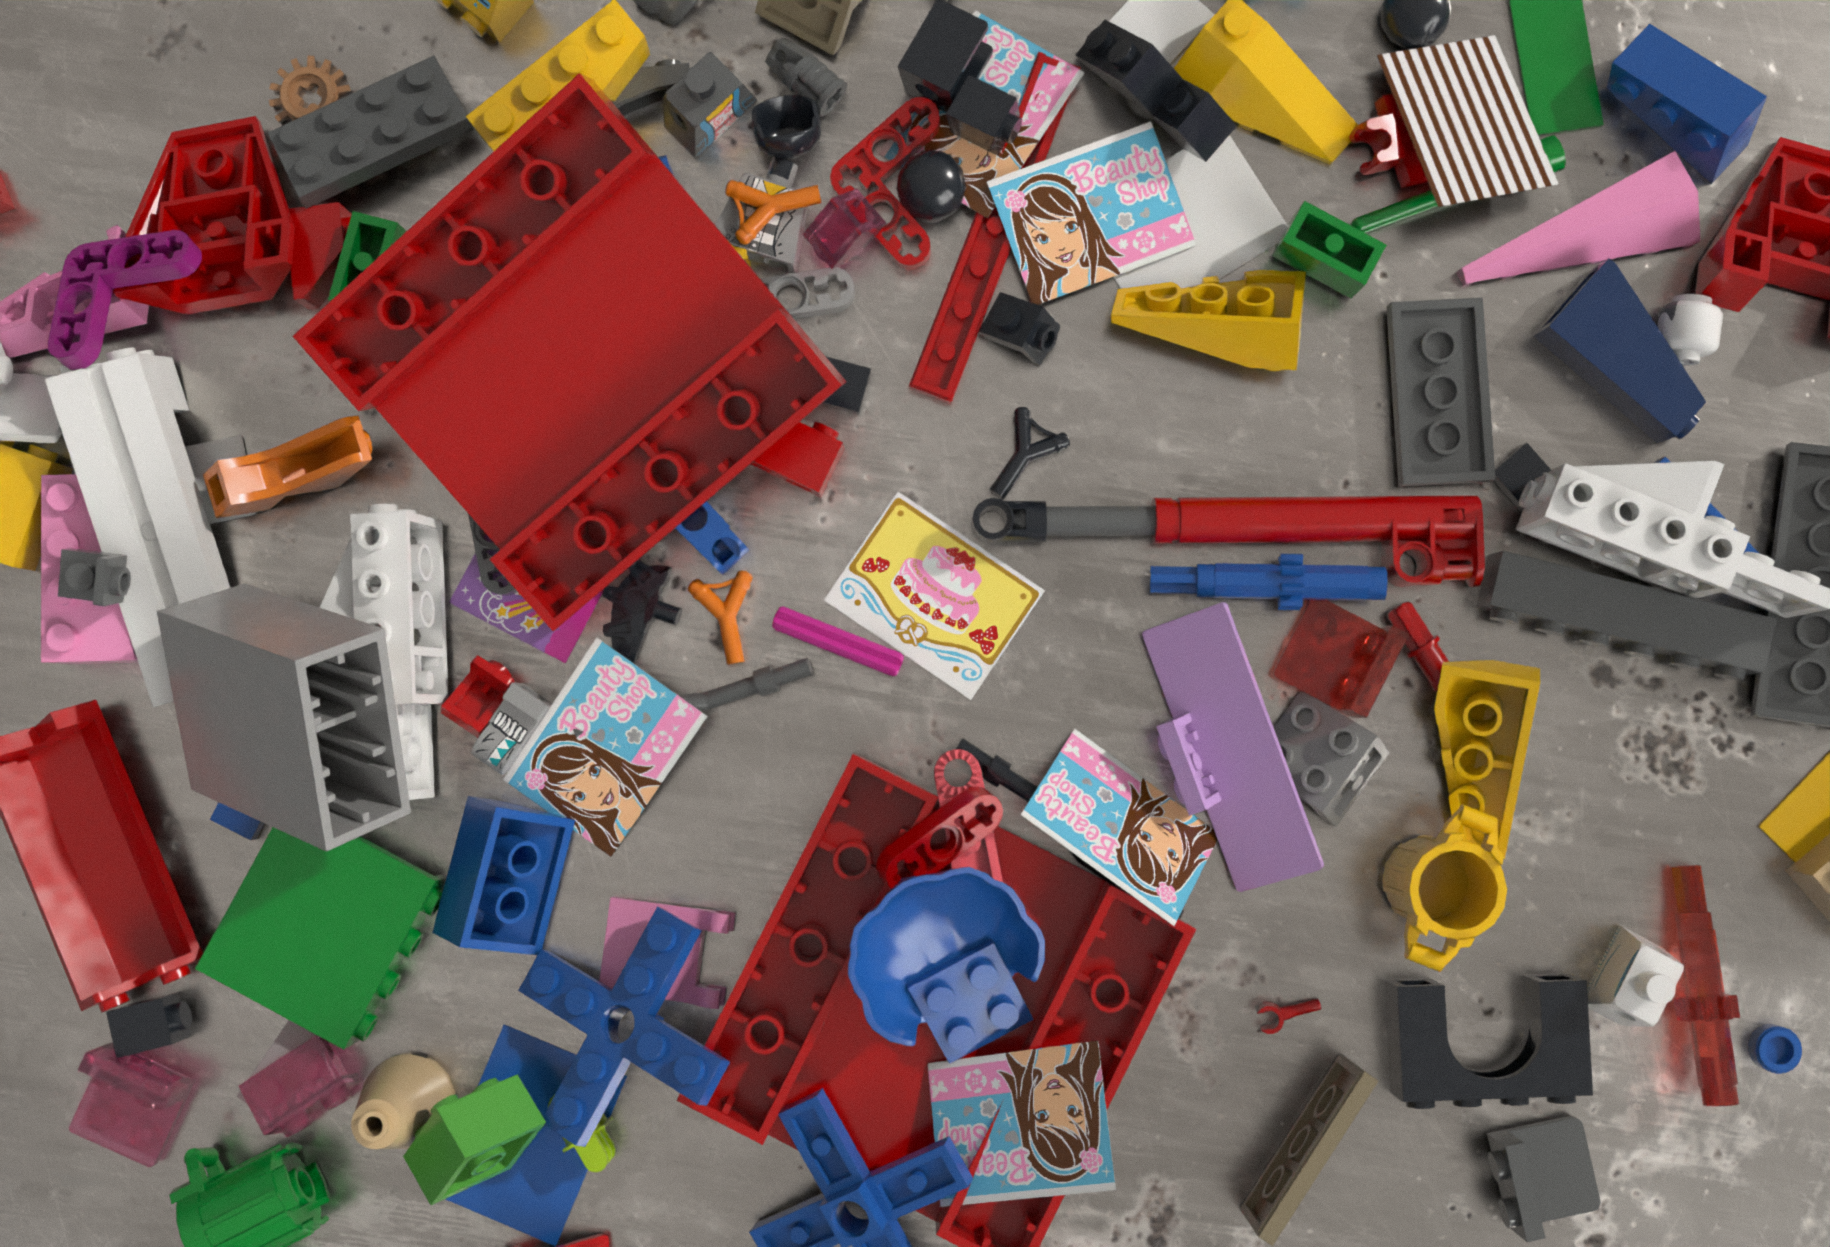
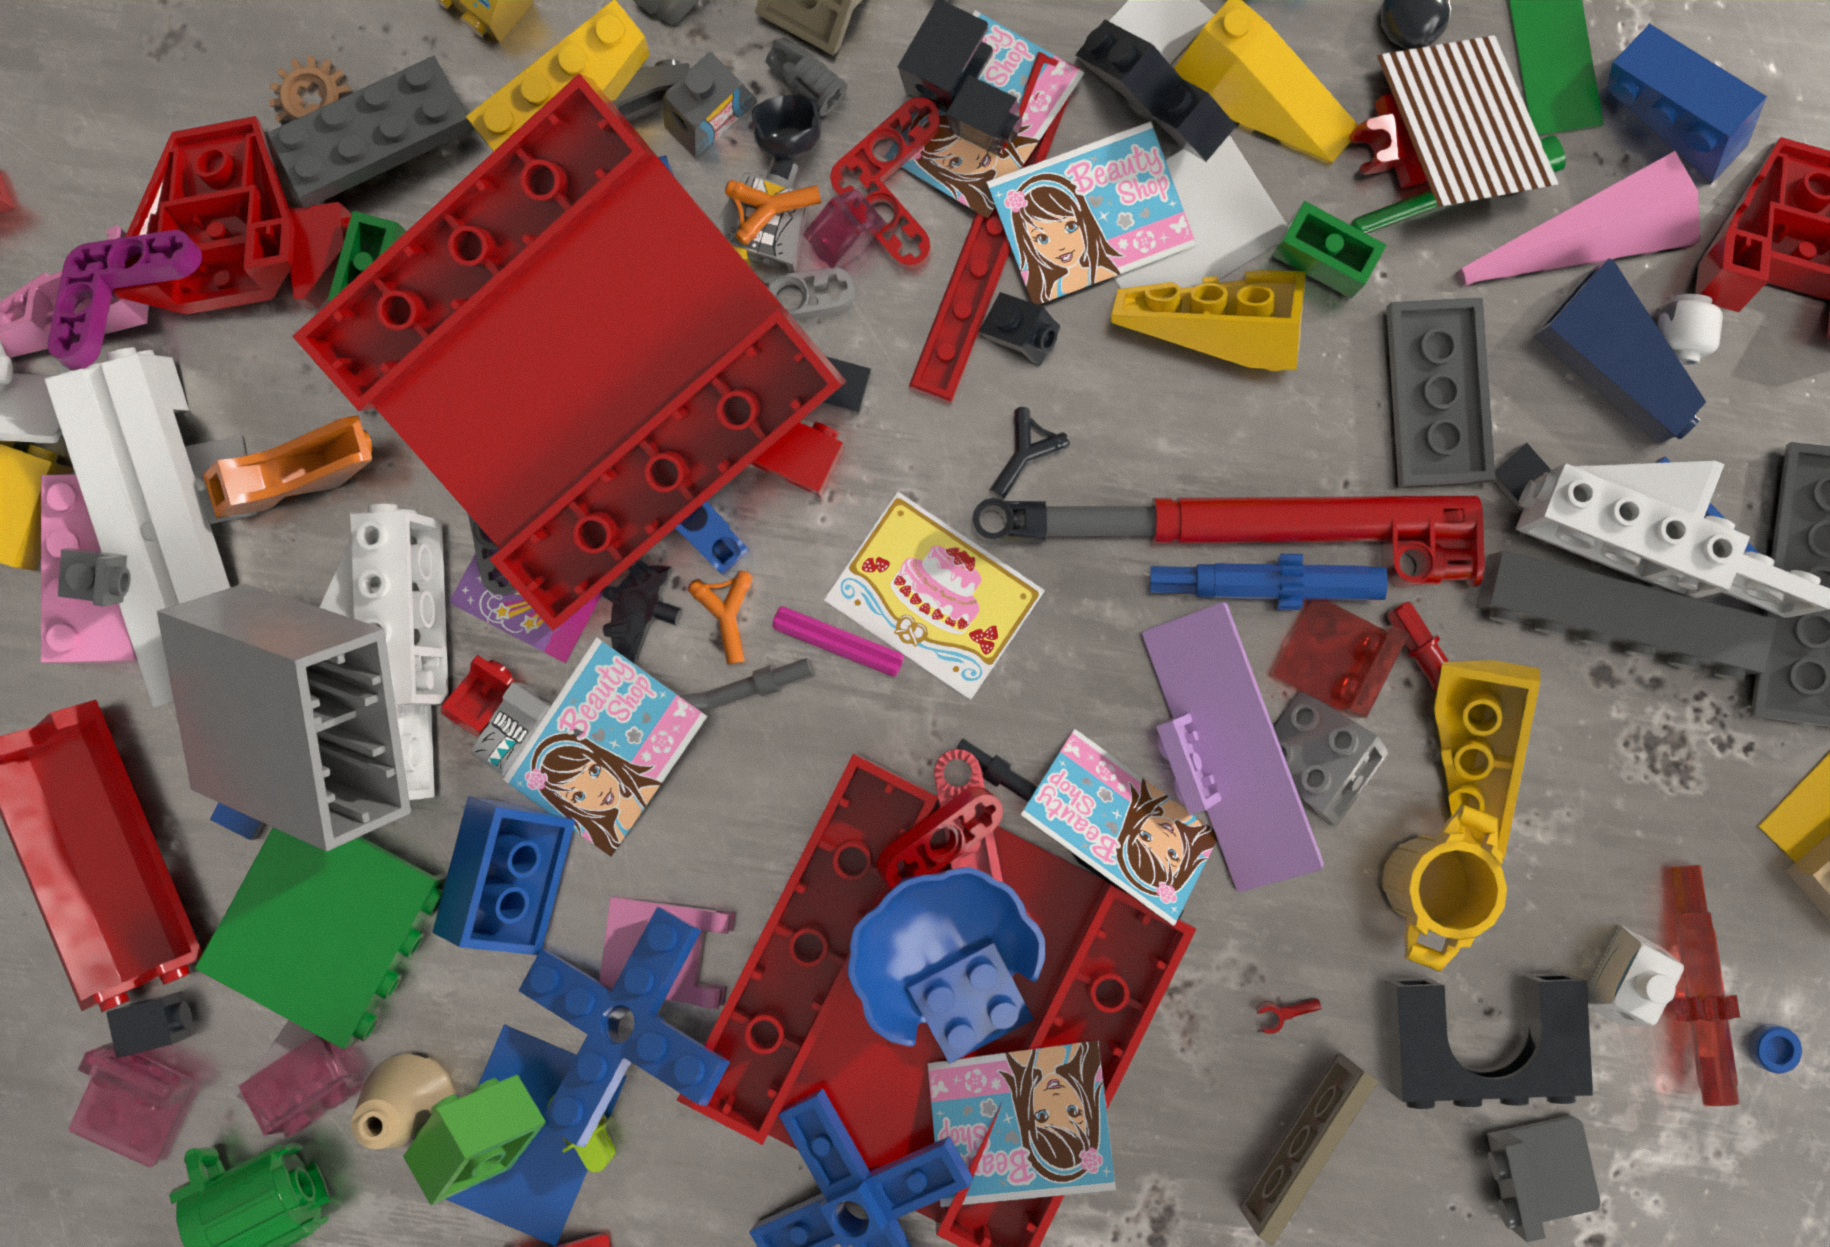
(931, 186): black hair -> none

